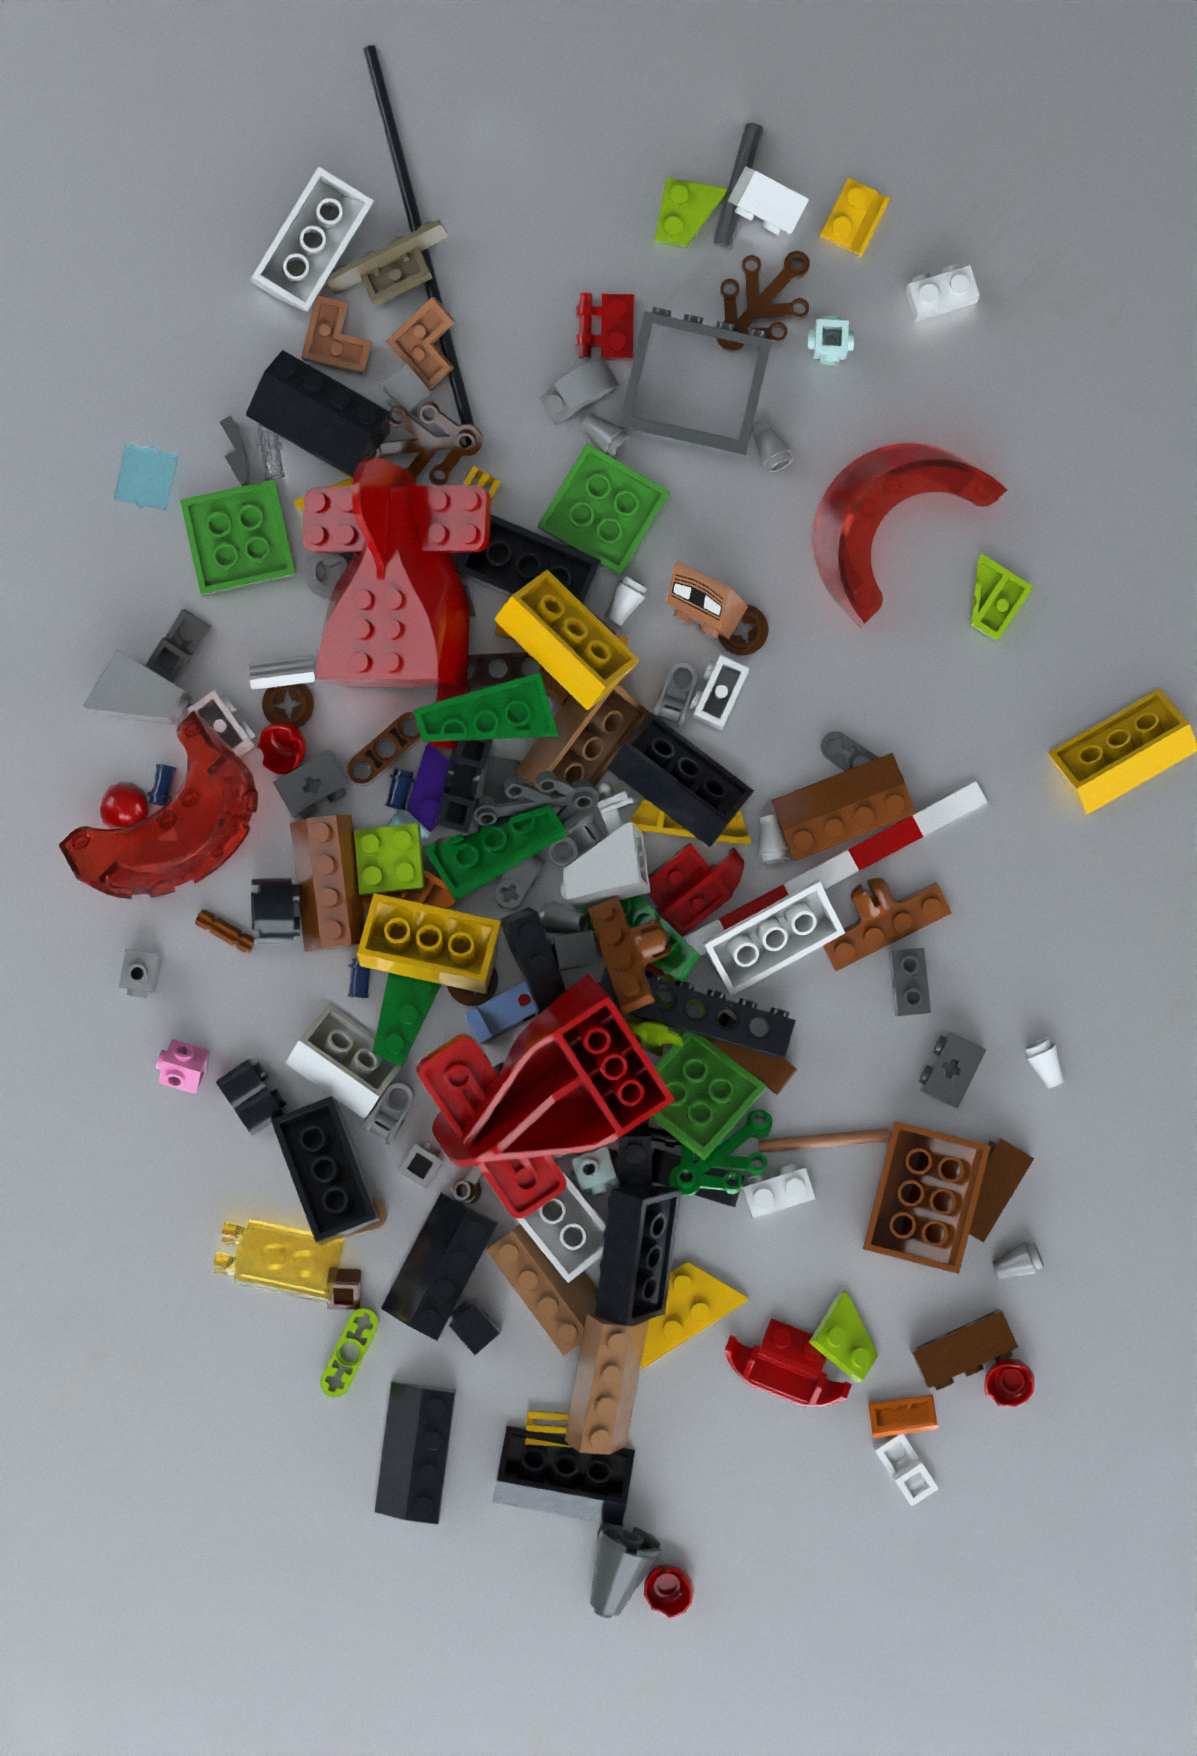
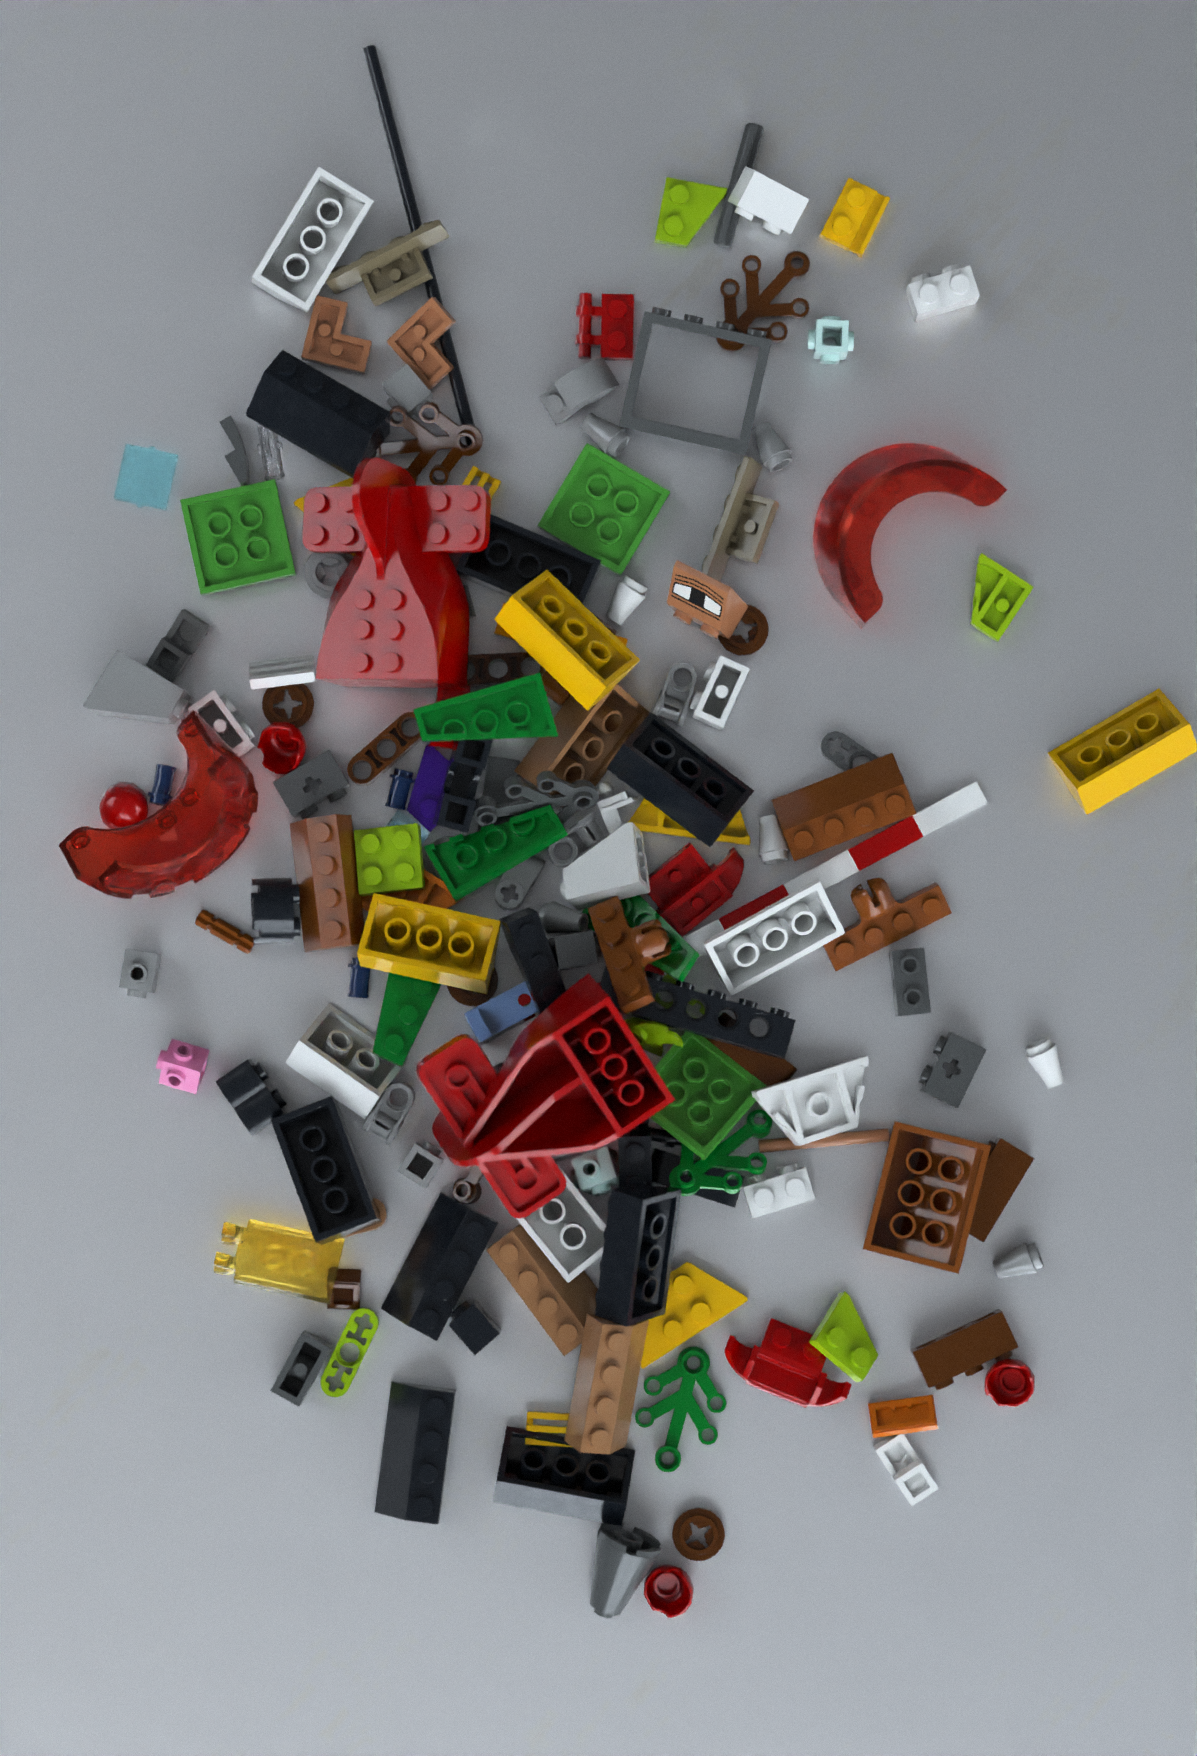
(301, 1368): none -> dark grey brick
(682, 1402): none -> green plant
(695, 1549): none -> reddish brown gear
(743, 523): none -> dark tan bracket
(816, 1102): none -> white wing

